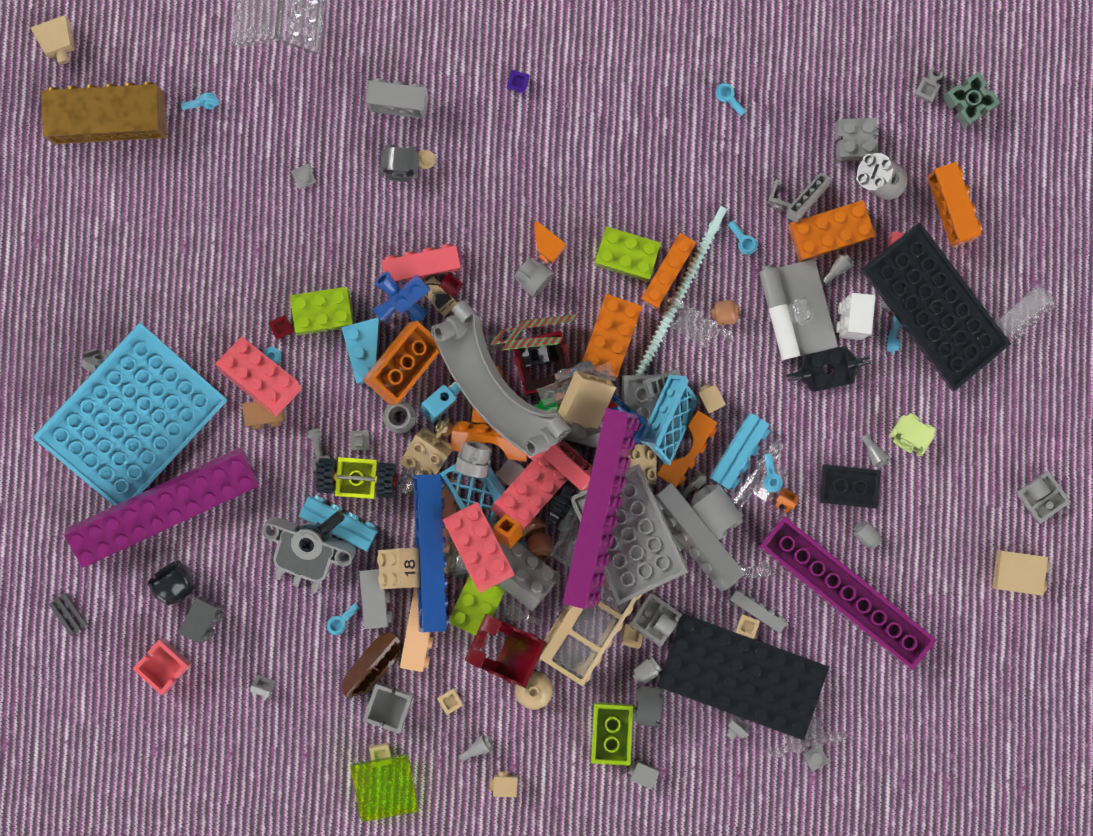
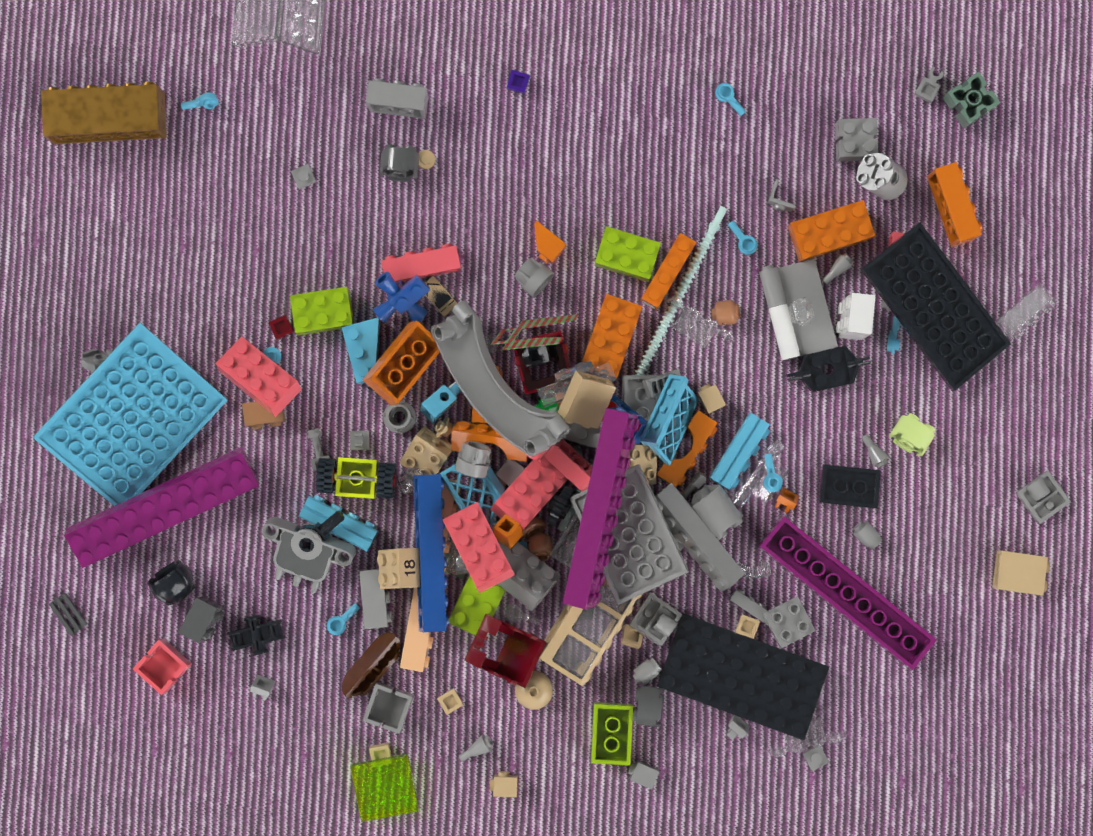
(55, 38): tan torso -> none
(256, 635): none -> black axle
(451, 285): dark red plate -> none
(789, 622): none -> light grey plate
(808, 197): light grey piece -> none

